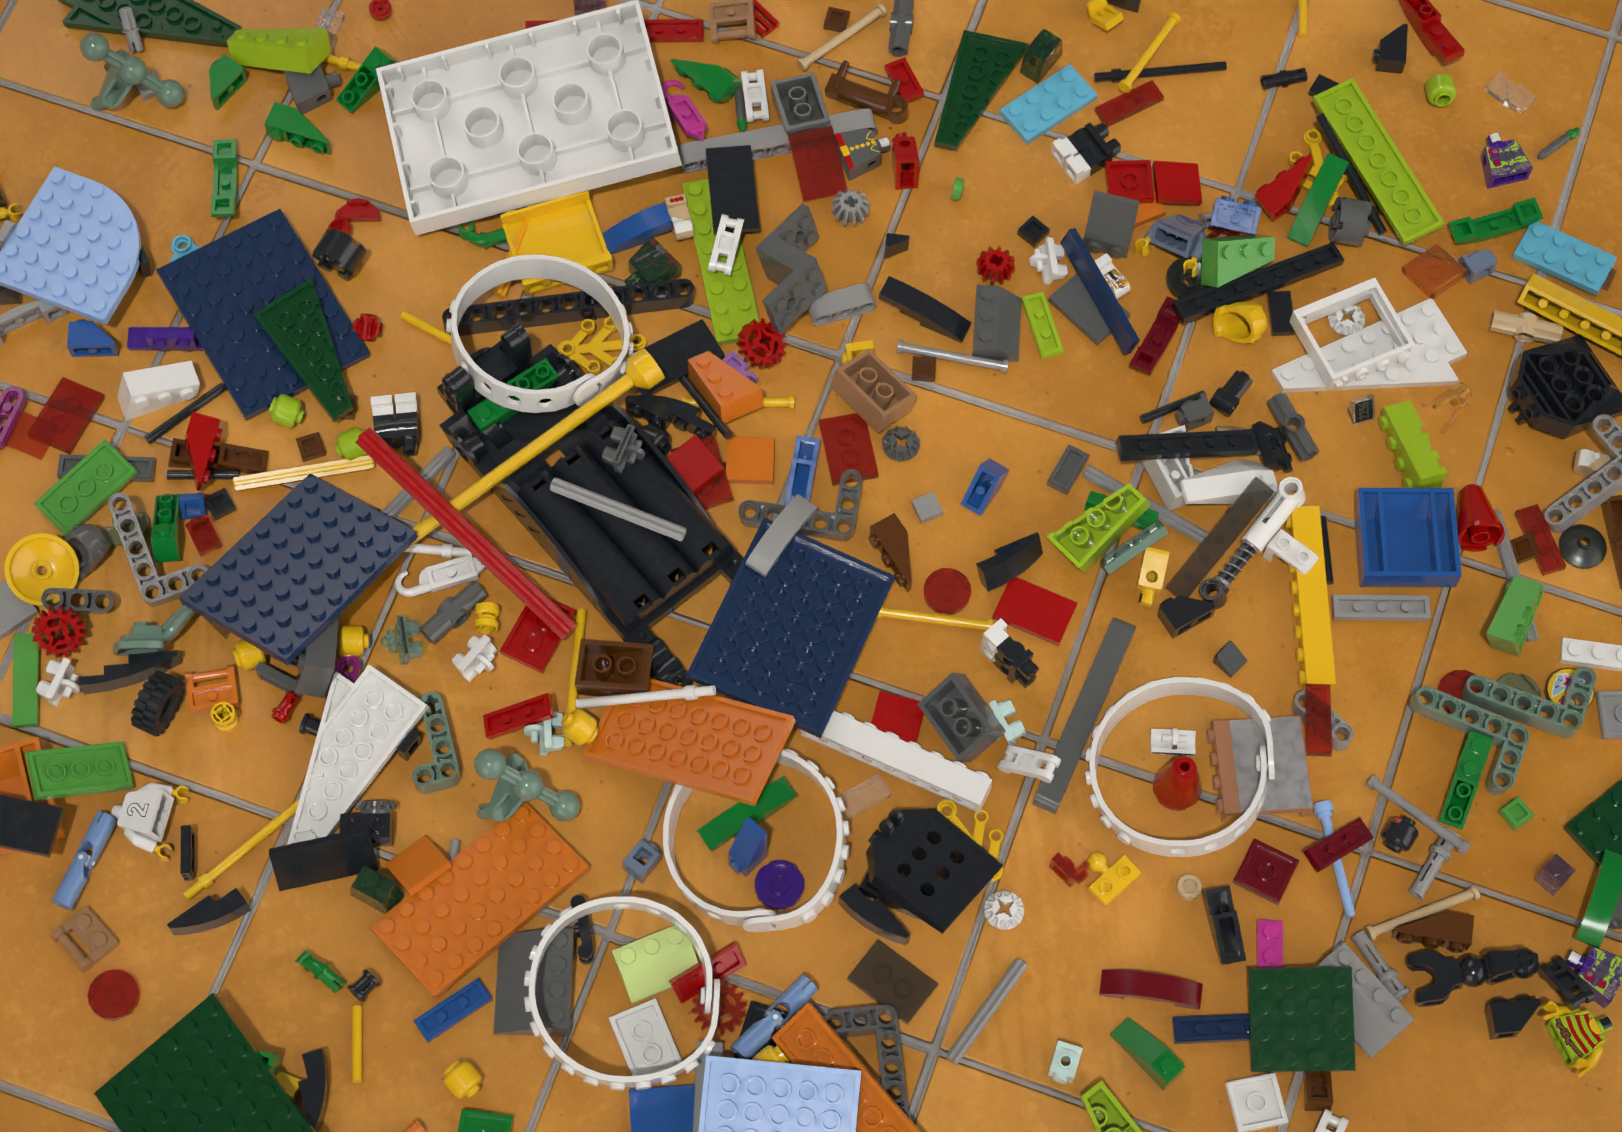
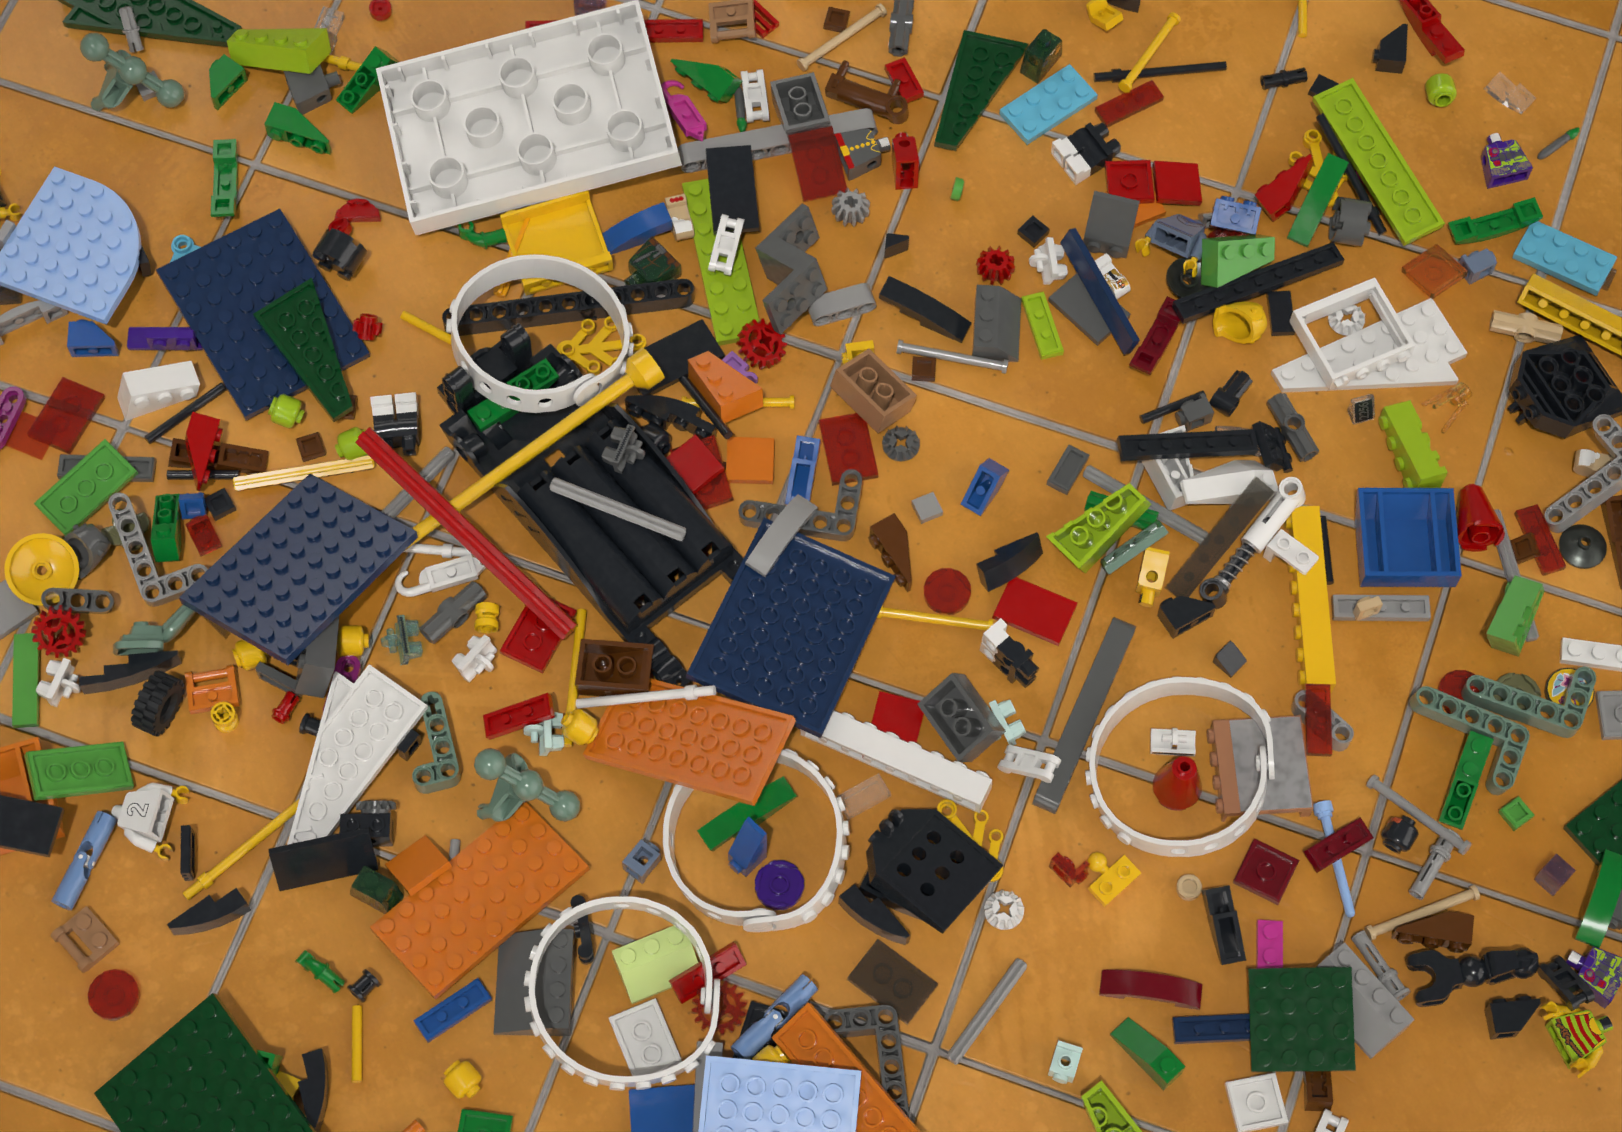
(1367, 607): none -> tan plate

